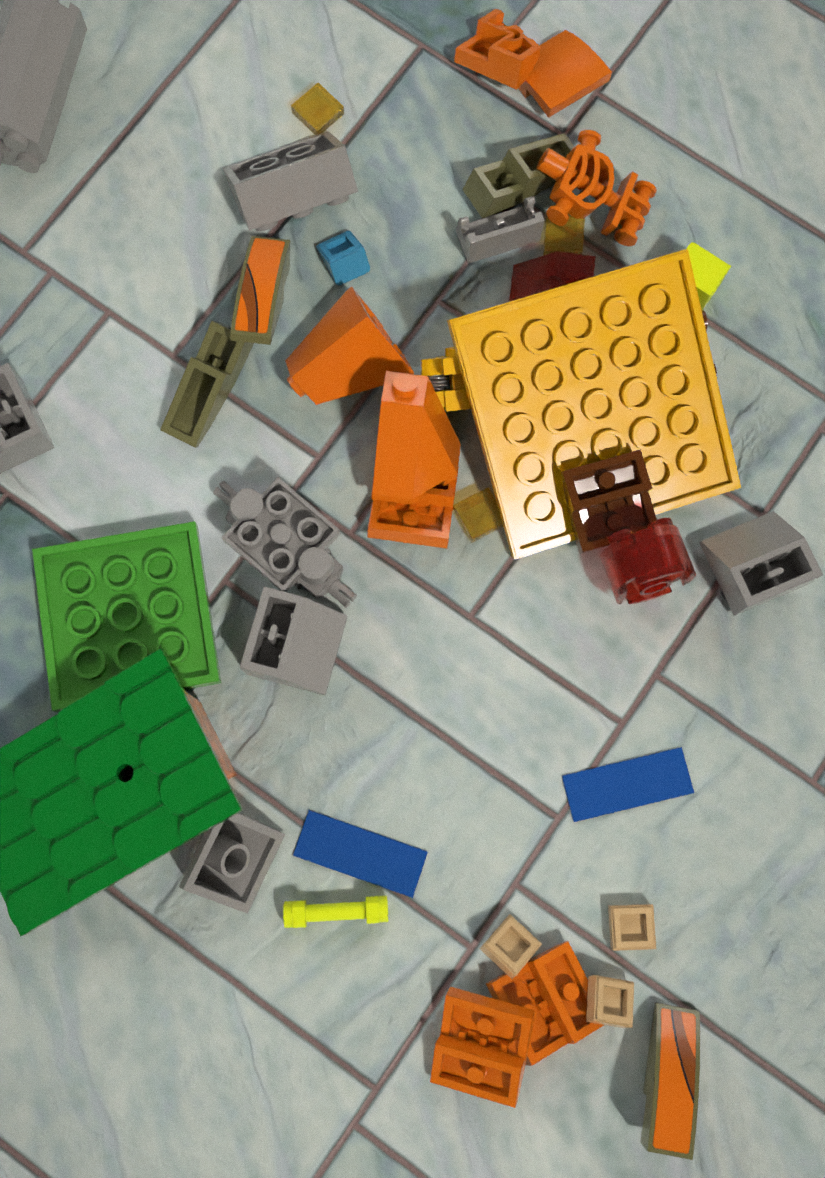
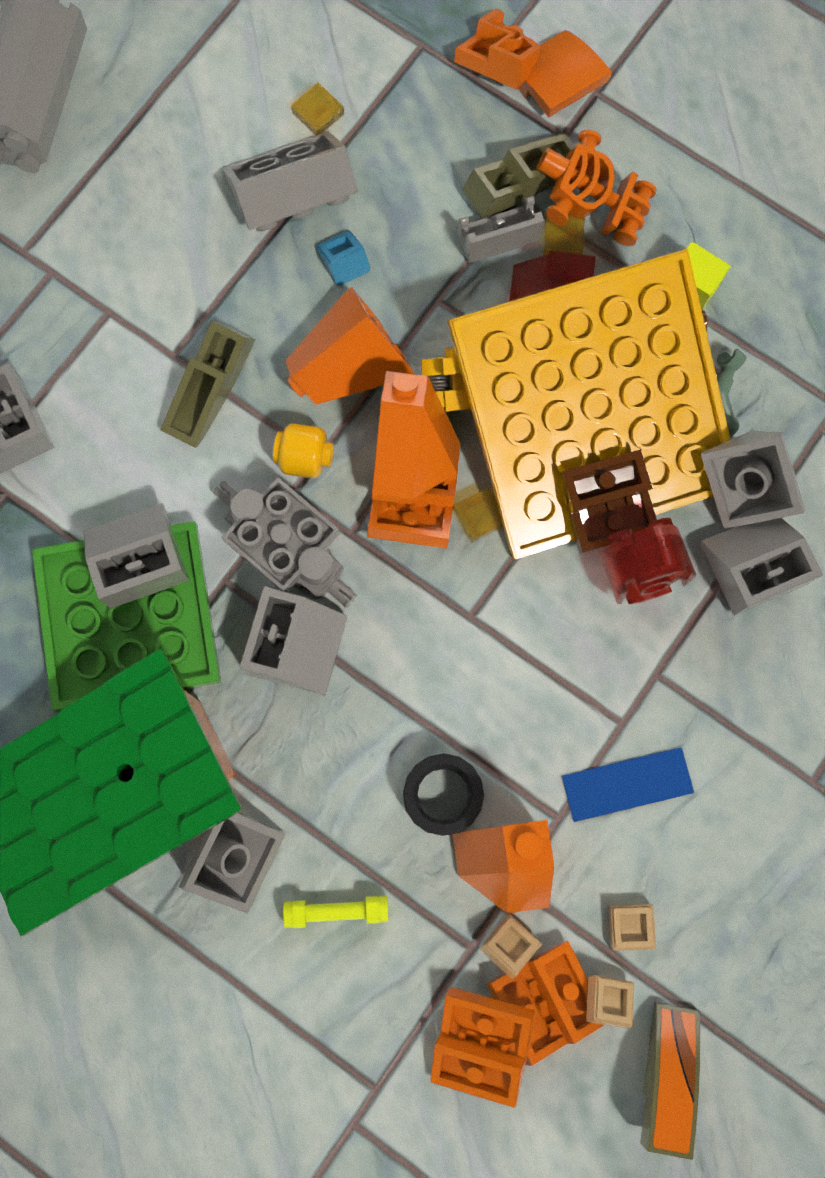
(134, 556): none -> light grey slope
(260, 290): slope -> none
(302, 450): none -> yellow head
(360, 853): blue sticker -> none
(469, 776): none -> black tyre
(508, 864): none -> orange slope
(725, 381): none -> sand green arm
(752, 479): none -> light grey slope

